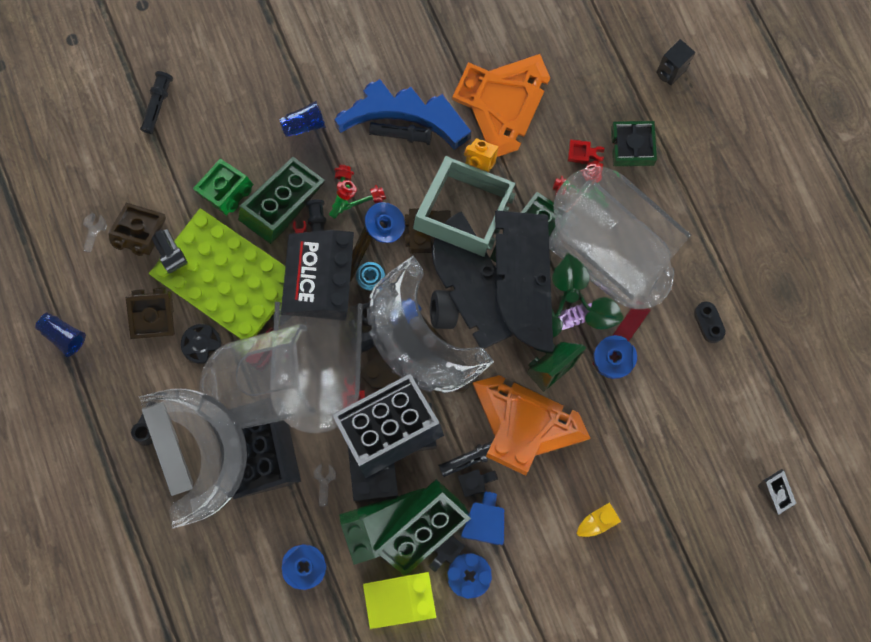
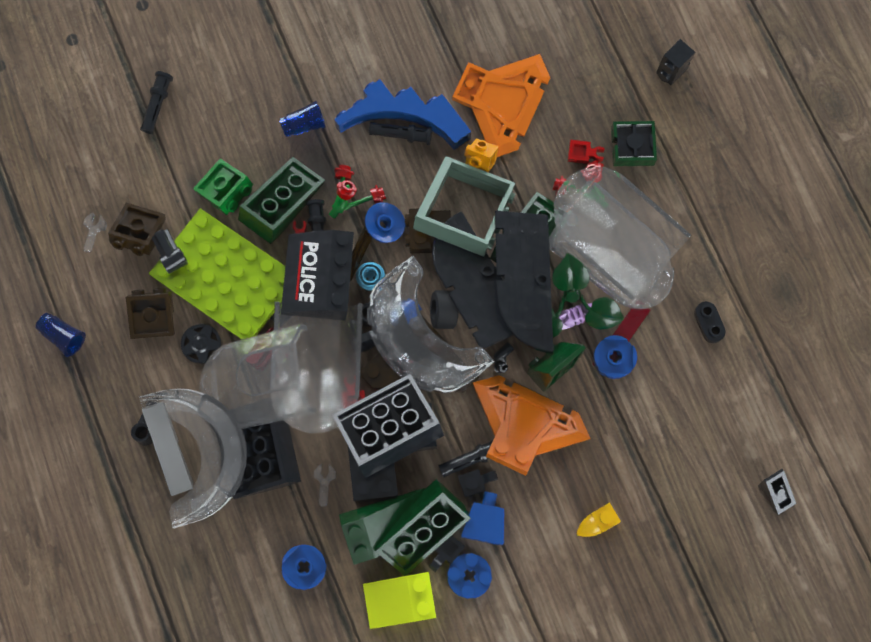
(499, 358): none -> black arm

